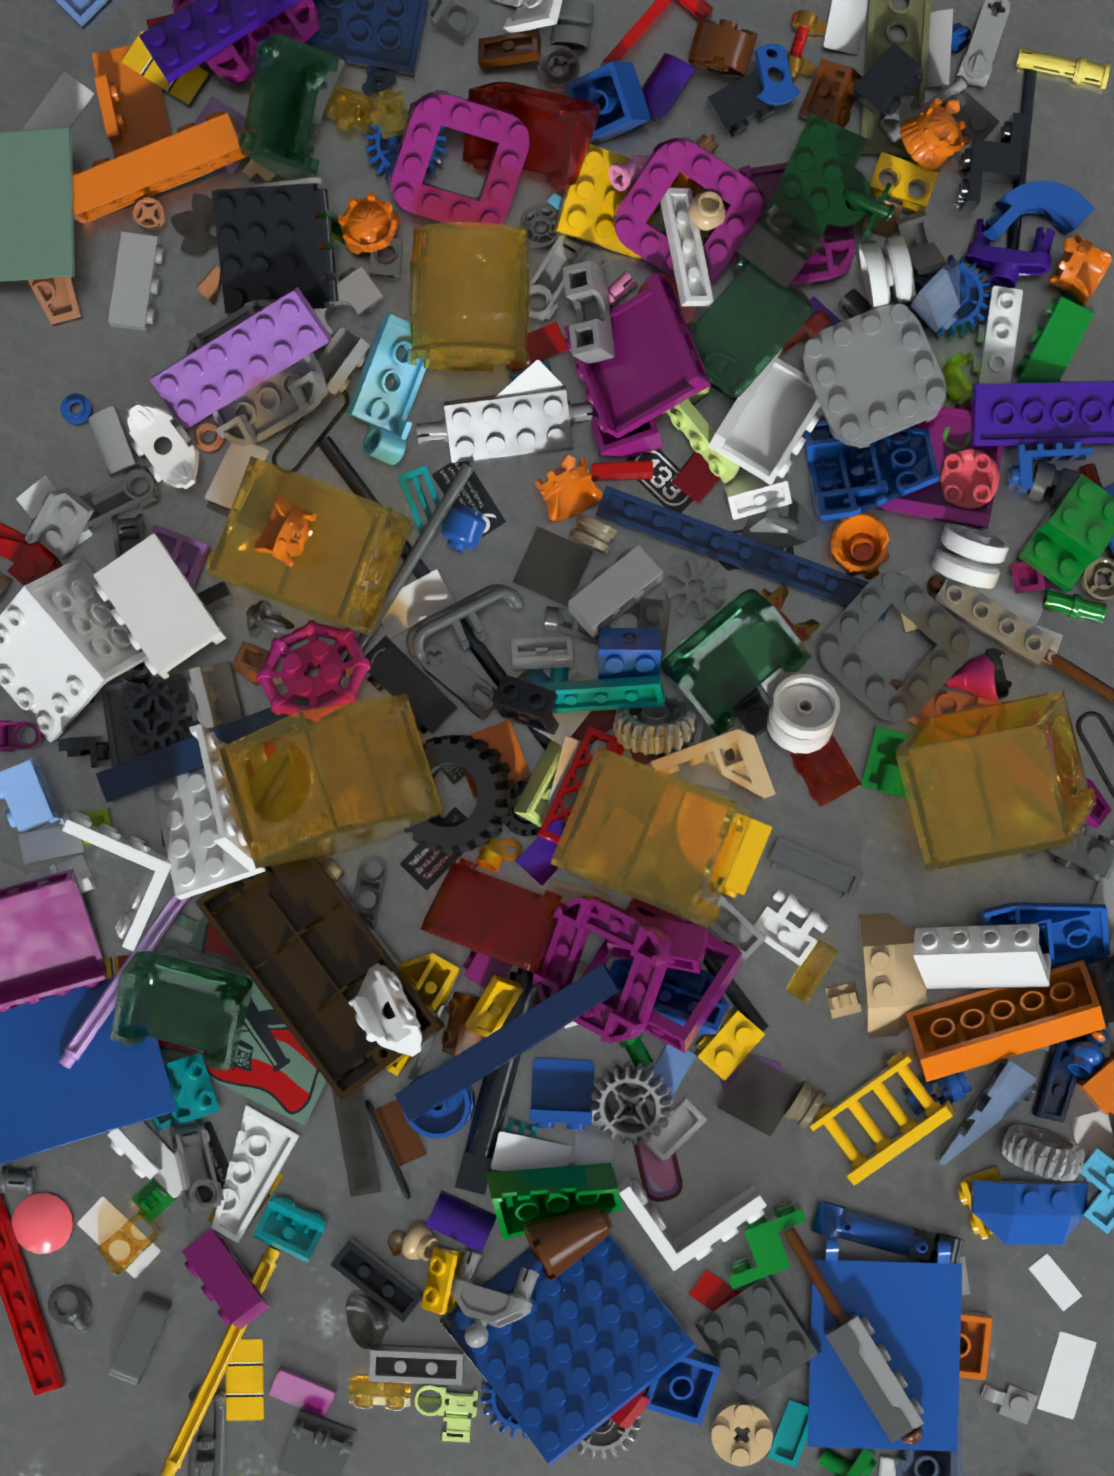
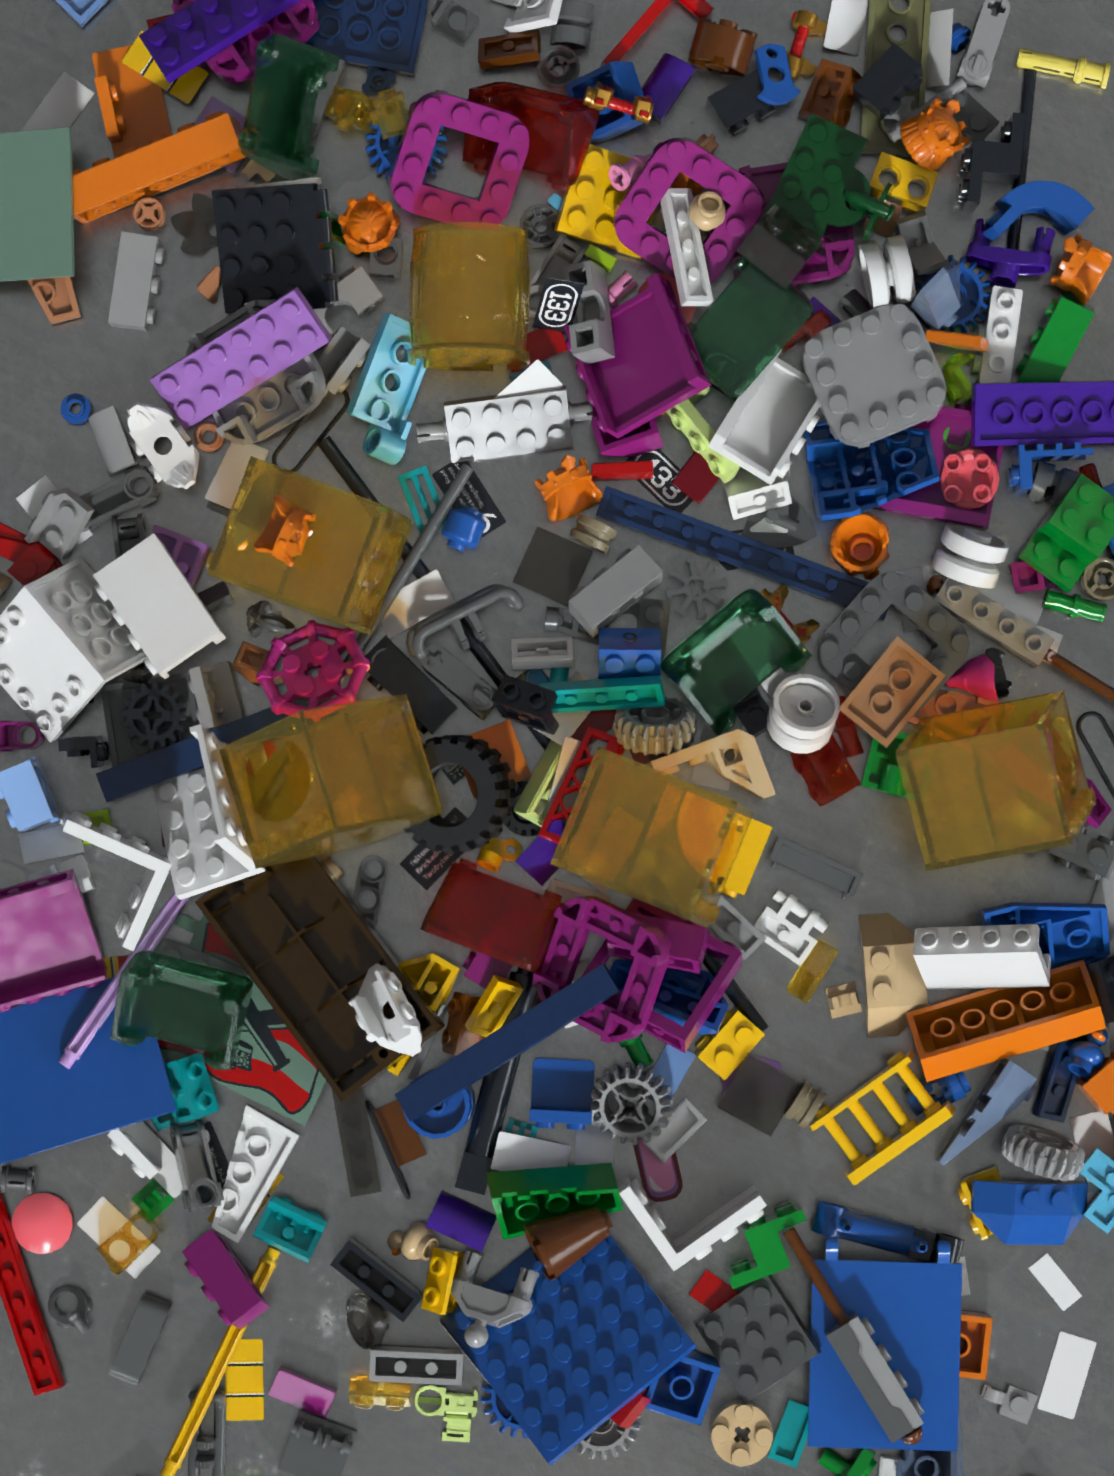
(558, 304): none -> black sticker
(600, 258): none -> lime plate
(602, 96): none -> pearl gold piece
(848, 734): none -> clear red axle
(891, 692): none -> medium nougat plate
(957, 340): none -> orange tile

